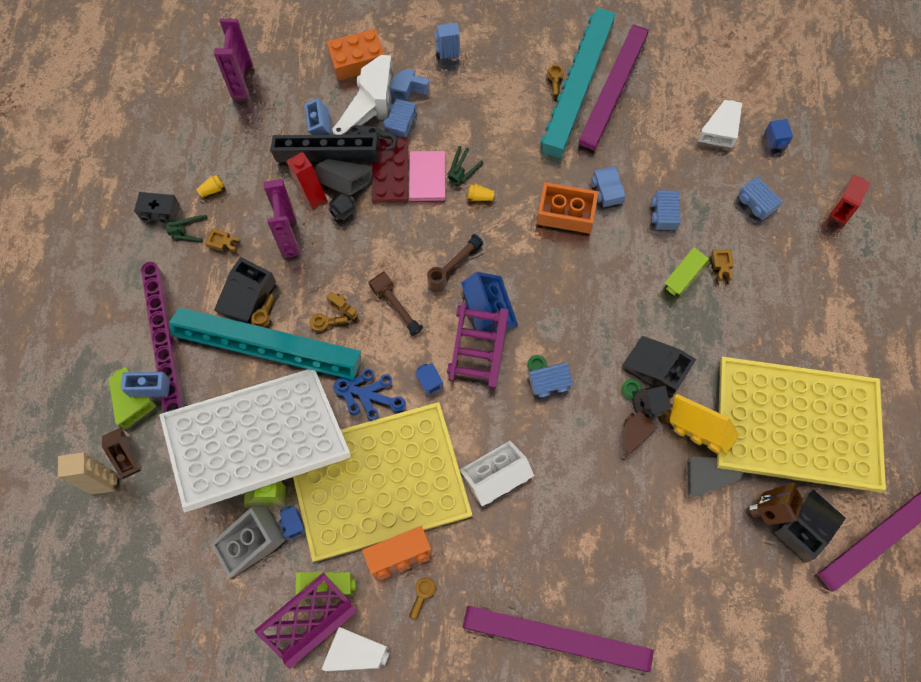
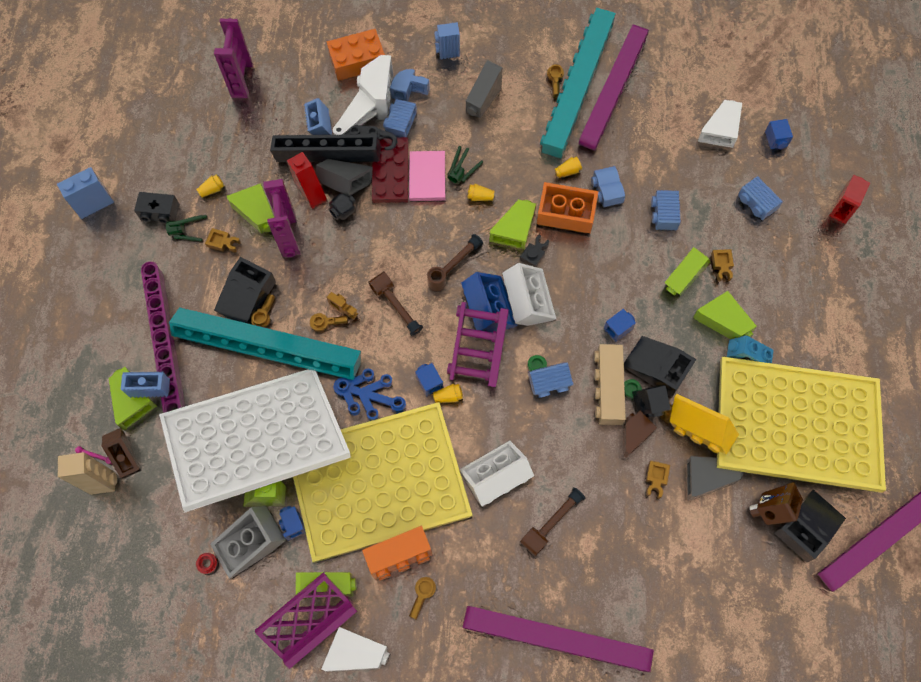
(79, 449): none -> dark pink hinge
(85, 193): none -> medium blue brick
(201, 560): none -> red plate
(252, 206): none -> lime slope
(450, 393): none -> yellow cone
(484, 90): none -> dark grey slope
(514, 225): none -> lime slope
(528, 295): none -> white slope
(534, 253): none -> black plate
(535, 539): none -> reddish brown piece
(569, 167): none -> yellow cone
(610, 384): none -> tan brick
(619, 325): none -> blue brick
(657, 475): none -> pearl gold plate
(726, 317): none -> lime slope
(748, 347): none -> dark azure bracket

